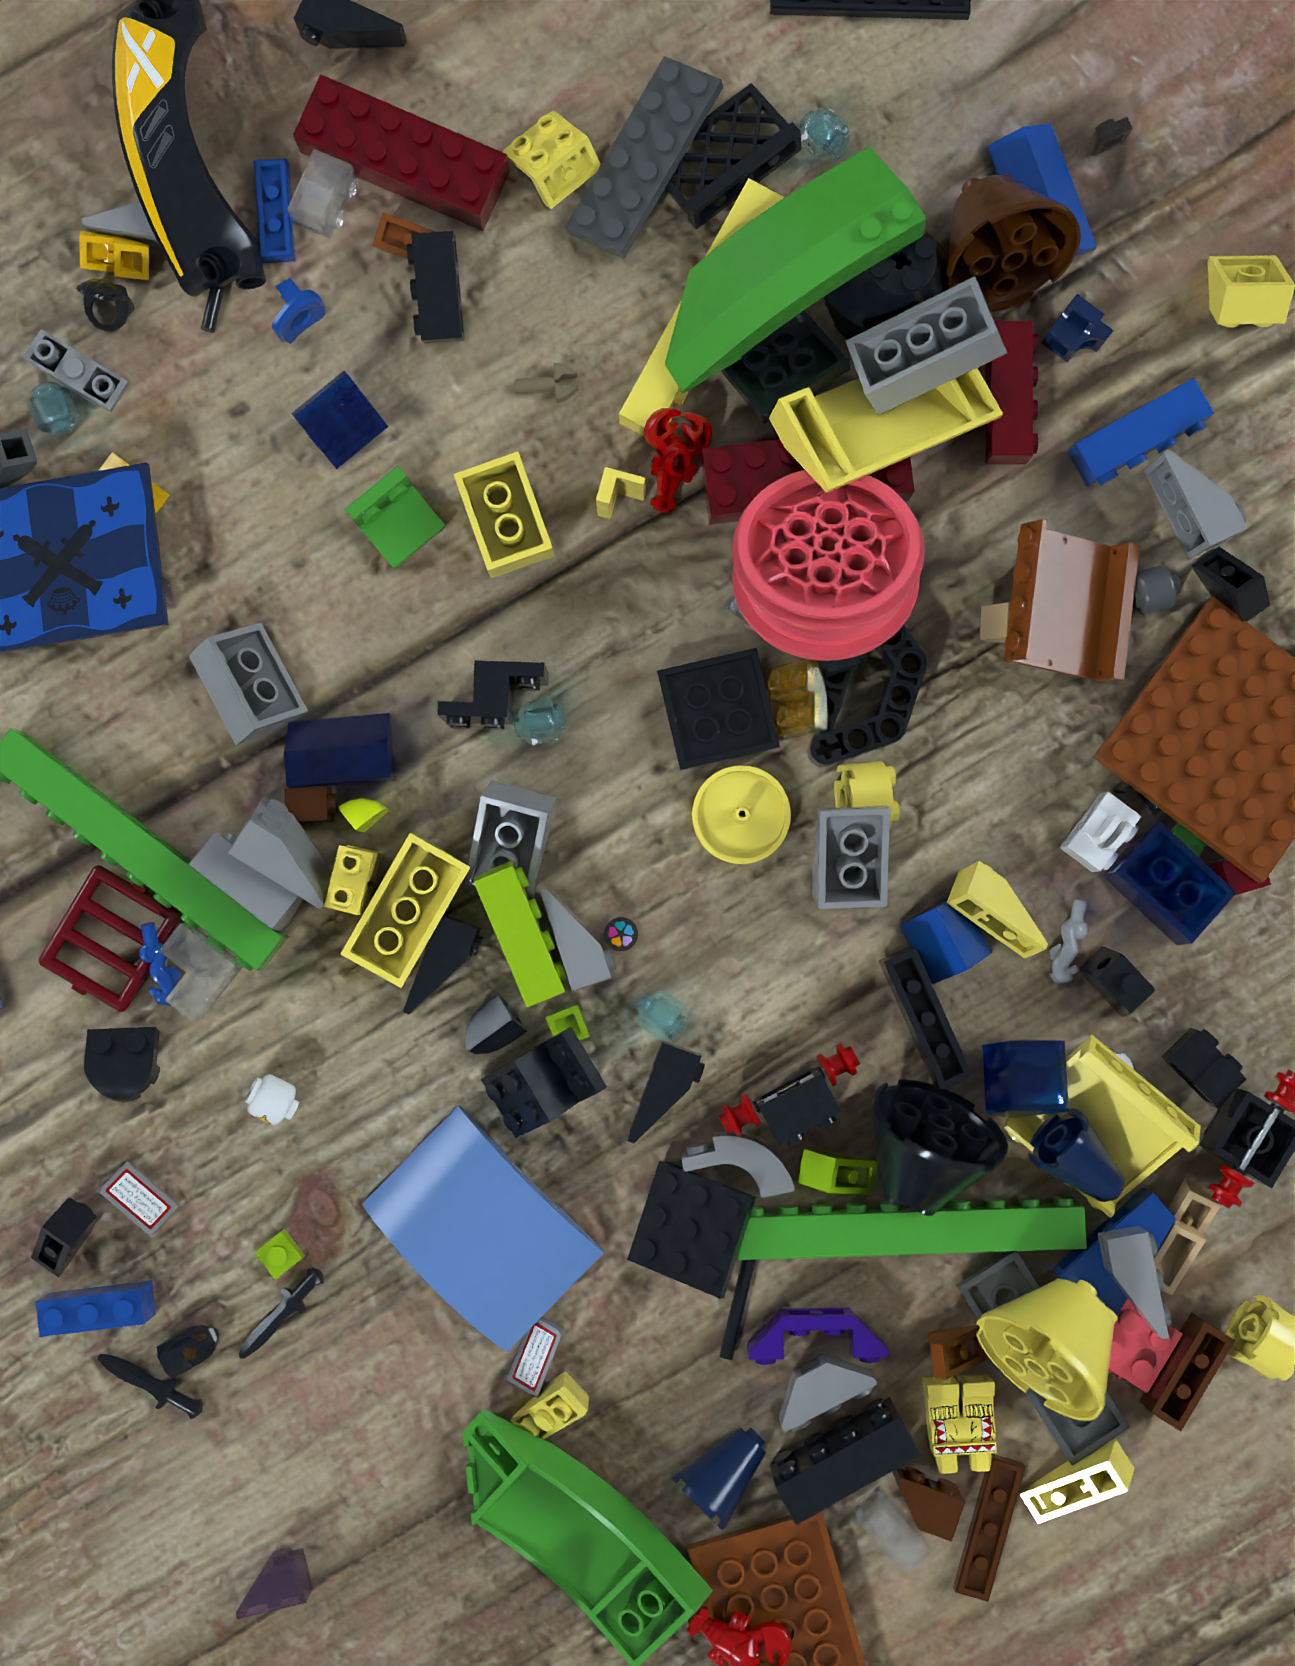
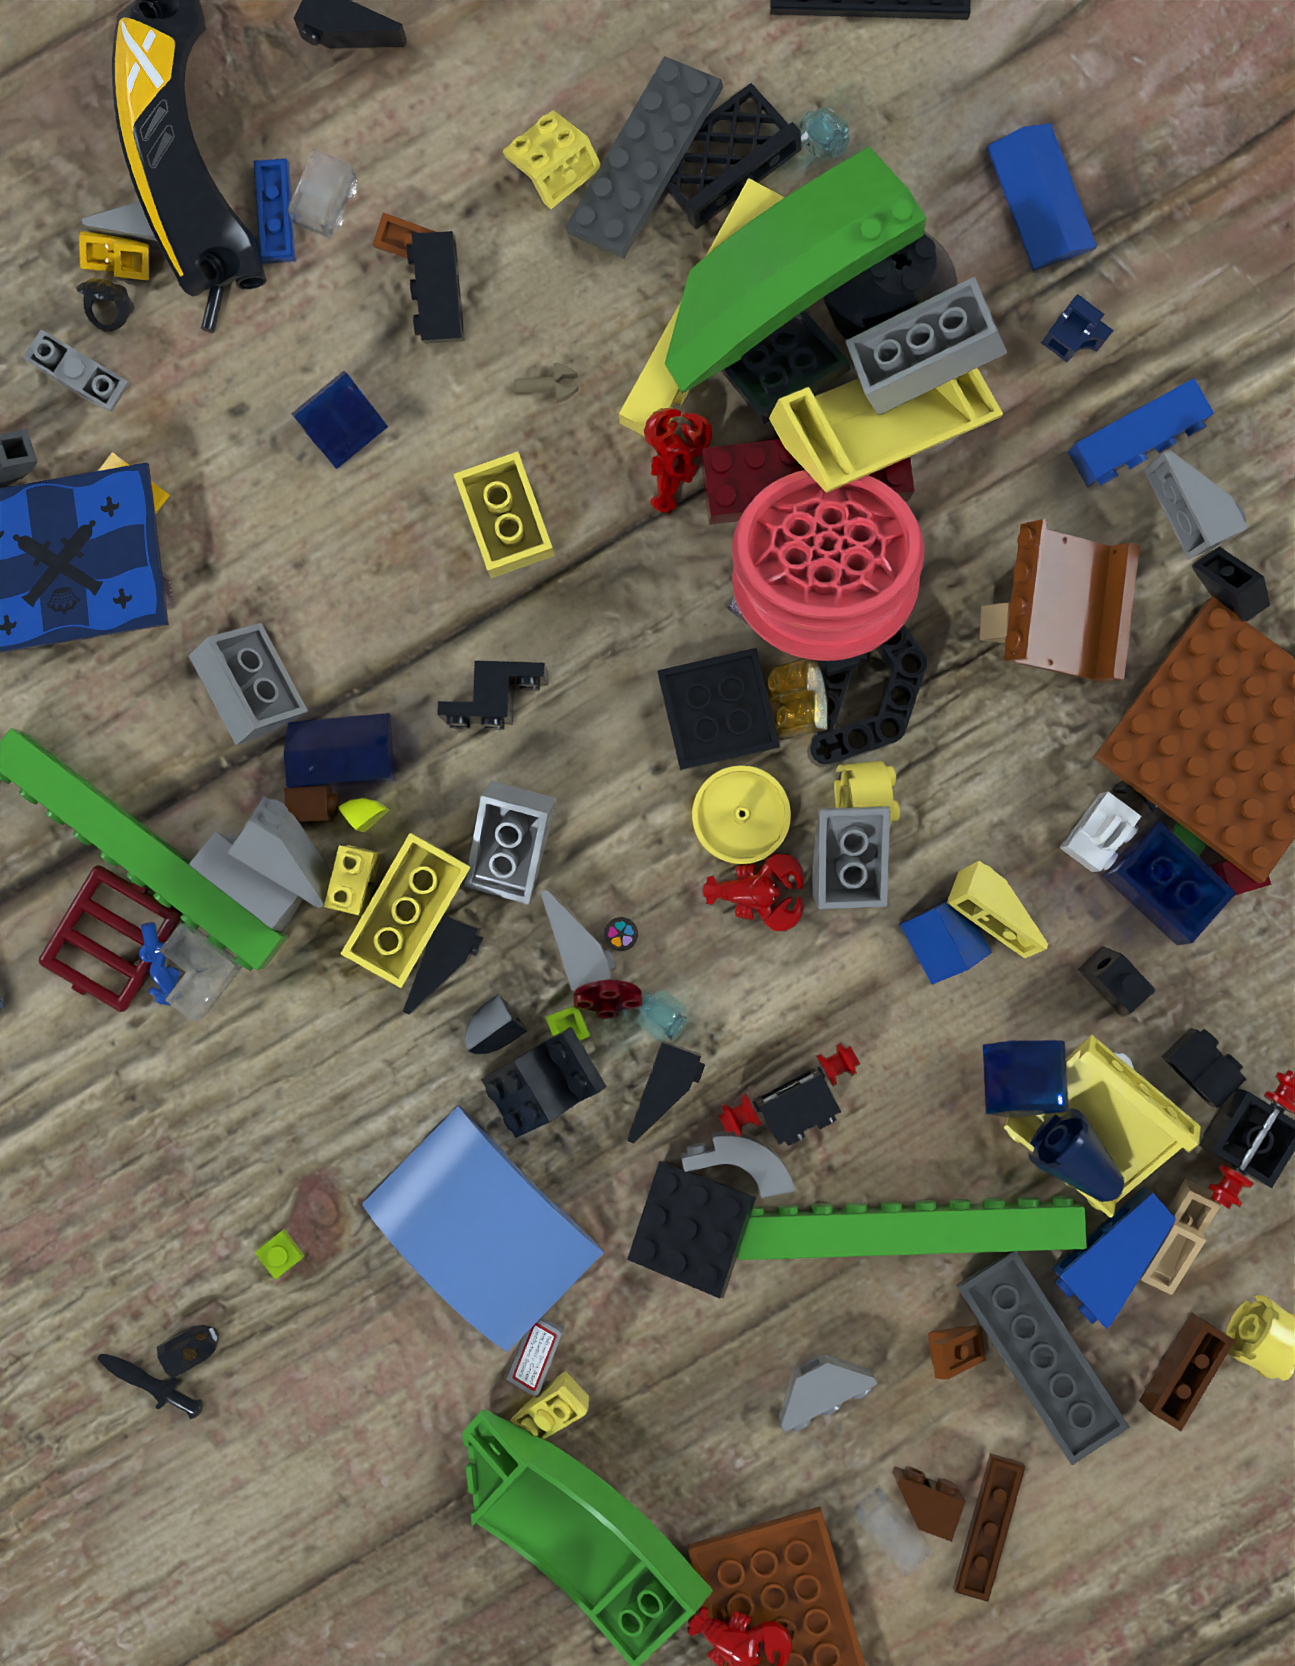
(53, 408): clear light blue head -> none
(63, 1236): black slope -> none
(95, 1308): blue brick -> none
(122, 1061): black slope -> none
(139, 1198): slope -> none
(271, 1099): white head -> none
(279, 1585): clear purple slope -> none
(289, 1304): black sword -> none
(304, 303): blue piece -> none
(395, 517): bright green bracket -> none
(403, 152): dark red brick -> none
(520, 934): lime brick -> none
(540, 721): clear light blue head -> none
(607, 997): none -> dark red dish
(615, 483): light yellow panel -> none
(723, 1474): dark blue cone -> none
(737, 1309): black bar -> none
(761, 891): none -> red animal
(769, 1341): dark purple slope -> none
(837, 1172): lime slope -> none
(842, 1459): black brick -> none
(925, 1018): black brick -> none
(931, 1144): black cone -> none
(961, 1433): light yellow hips -> none
(1009, 240): reddish brown cone -> none
(1011, 383): dark red brick -> none
(1055, 1345): light yellow cone -> none
(1062, 955): light grey animal -> none
(1075, 1486): light yellow slope -> none
(1109, 135): clear smoke plate -> none
(1130, 1263): light grey slope -> none
(1137, 1350): coral plate -> none
(1155, 589): dark grey head -> none
(1249, 290): light yellow slope -> none

